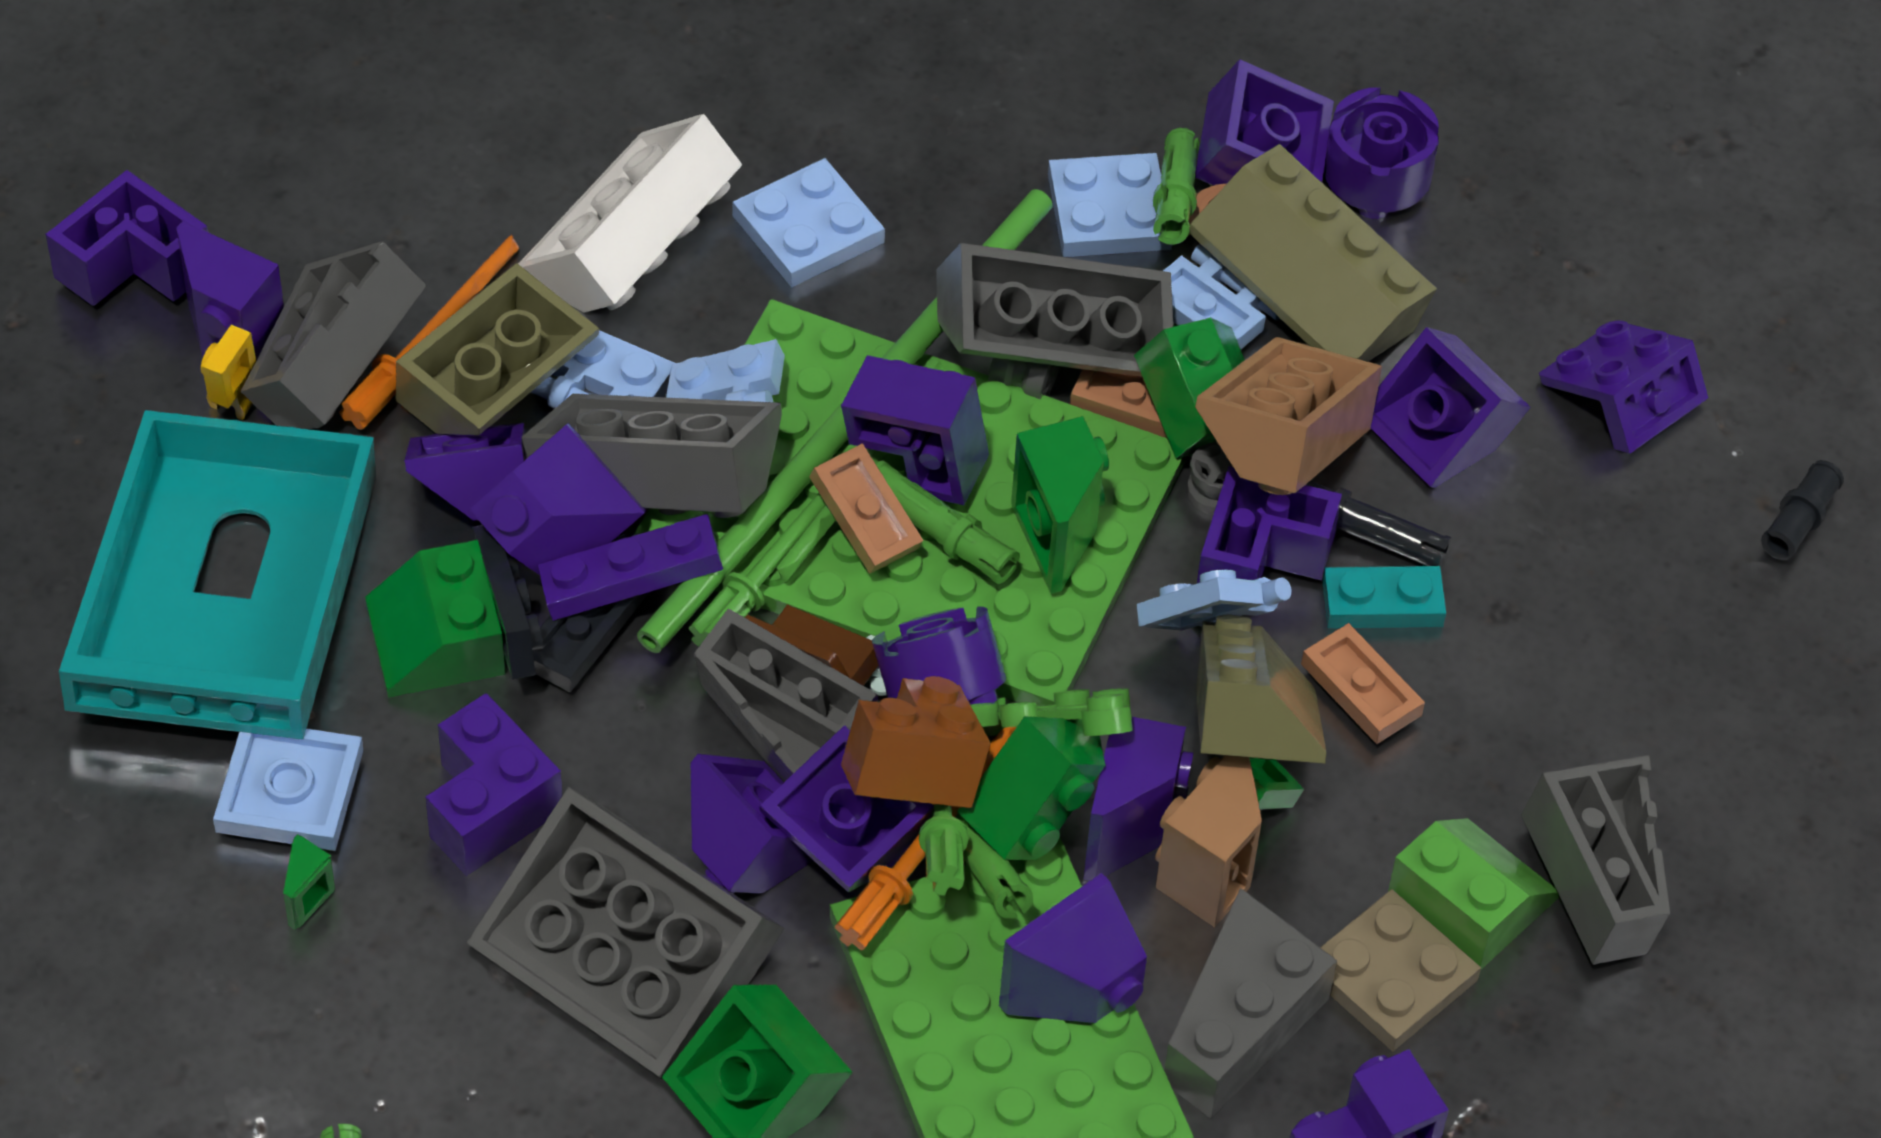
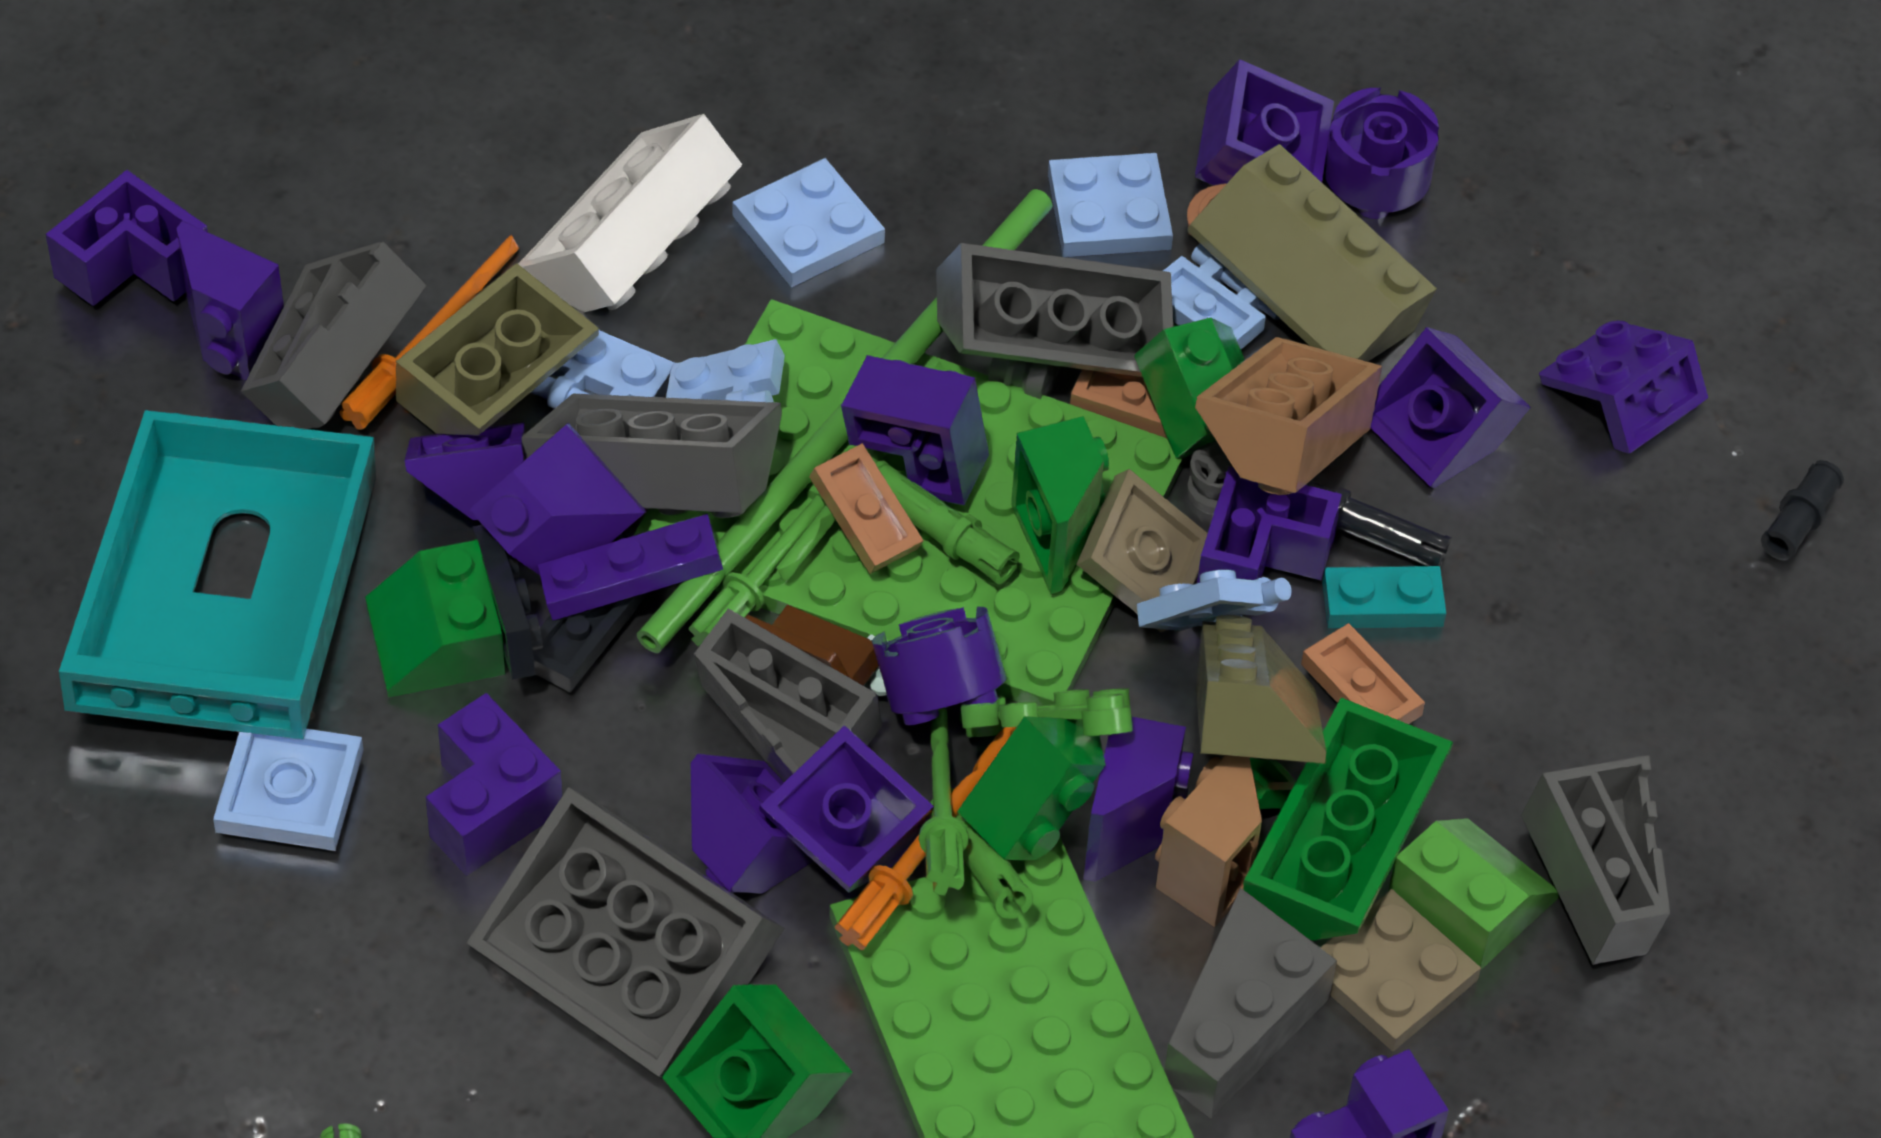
(227, 369): yellow plate -> none
(307, 881): green slope -> none
(917, 746): dark orange brick -> none
(1074, 959): dark purple slope -> none
(1141, 543): none -> dark tan plate
(1175, 195): bright green pin -> none
(1346, 822): none -> green slope

